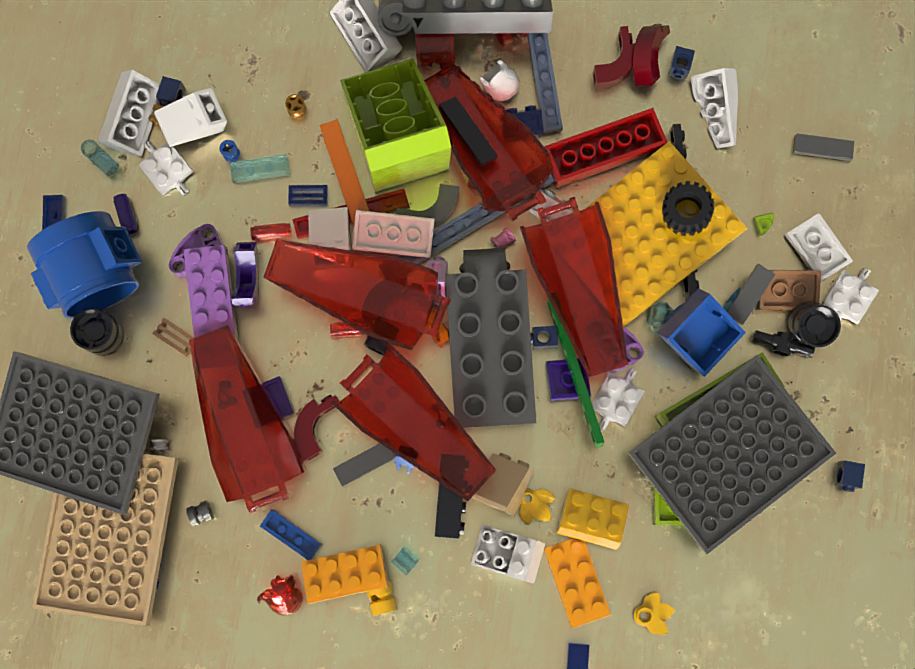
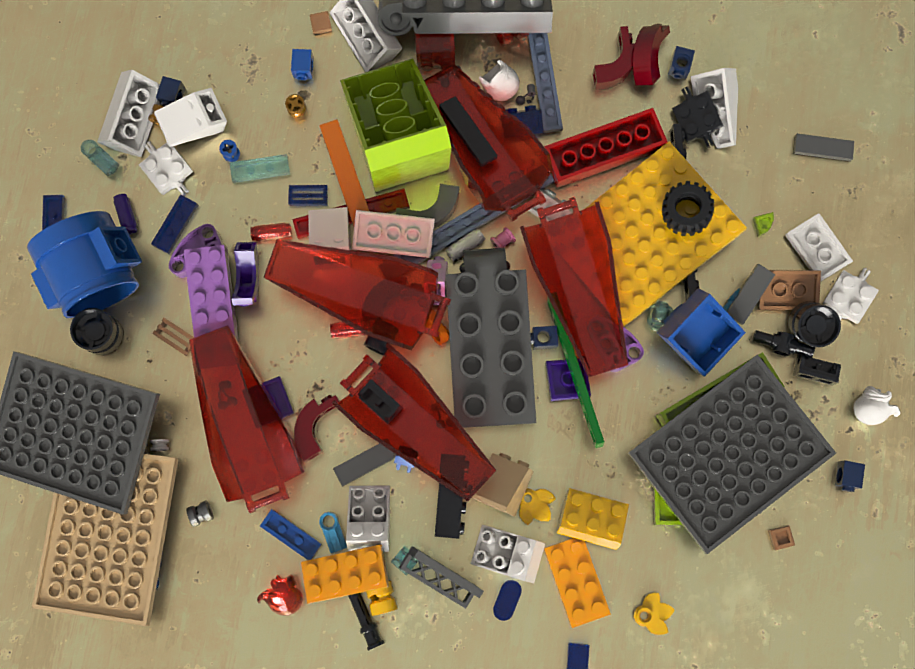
(174, 224): none -> clear blue tile
(302, 64): none -> blue brick
(320, 22): none -> medium nougat tile
(334, 534): none -> dark azure piece
(368, 517): none -> white slope
(368, 627): none -> black pin
(379, 401): none -> black hinge
(443, 570): none -> dark grey fence
(468, 242): none -> white piece
(507, 600): none -> clear blue tile
(520, 100): none -> dark grey piece
(617, 399): white plate -> none
(697, 117): none -> black plate
(781, 537): none -> medium nougat tile
(817, 370): none -> black hinge
(874, 406): none -> white hair

